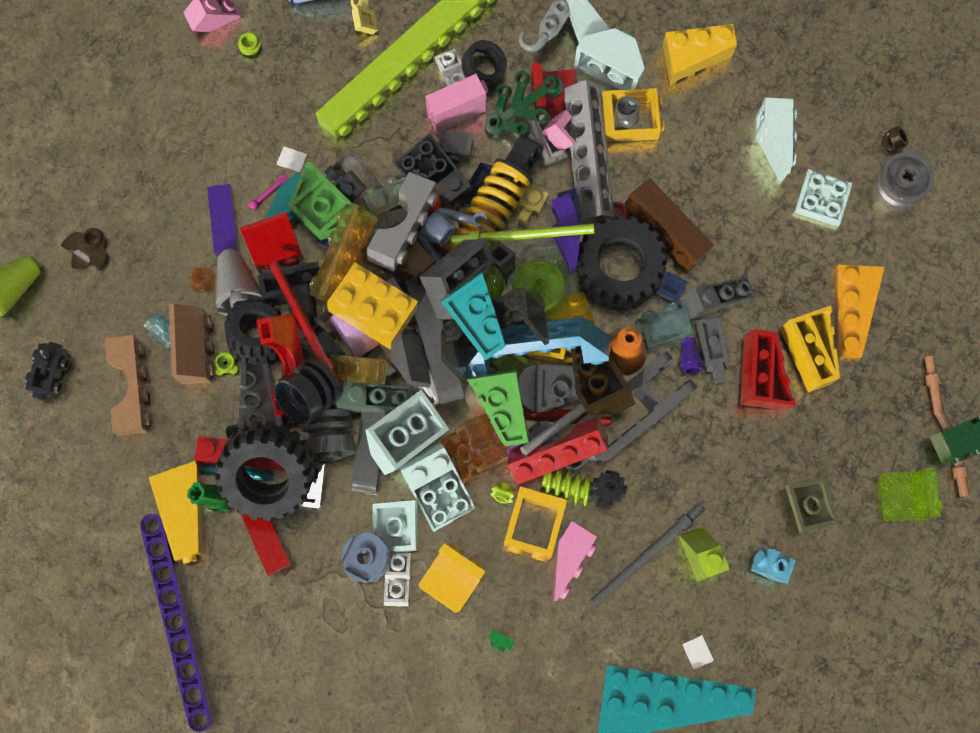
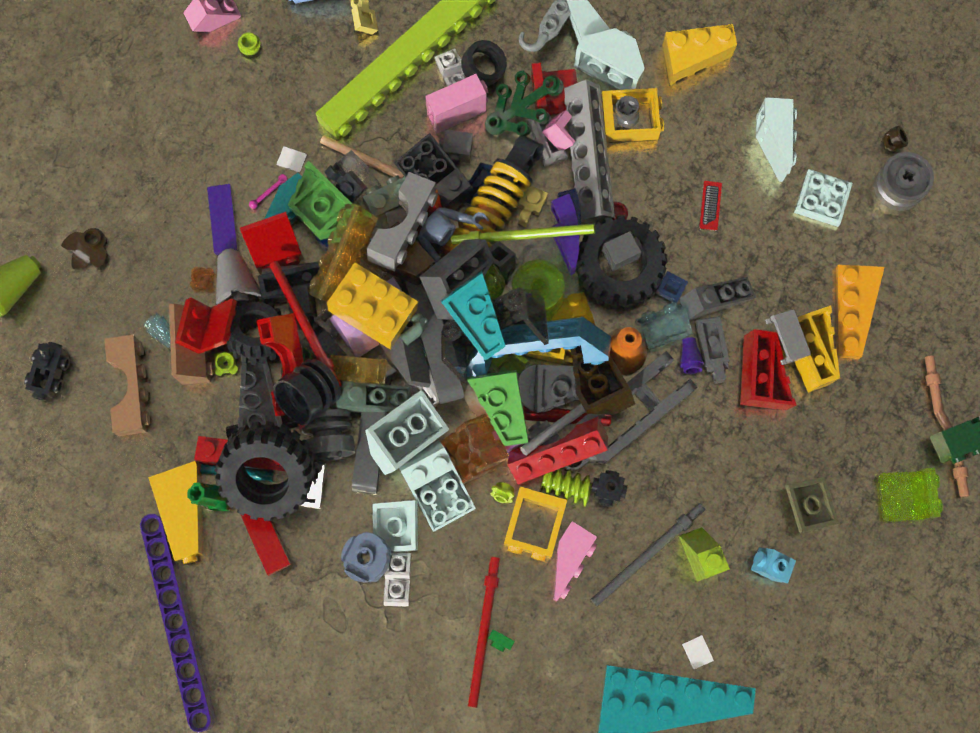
(205, 326): none -> red bracket
(368, 160): none -> light nougat bar
(419, 325): none -> sand green arm
(452, 577): yellow bracket -> none
(491, 583): none -> red bar
(622, 250): none -> dark grey brick
(674, 227): reddish brown brick -> none
(710, 205): none -> sticker
(790, 336): none -> light grey hinge

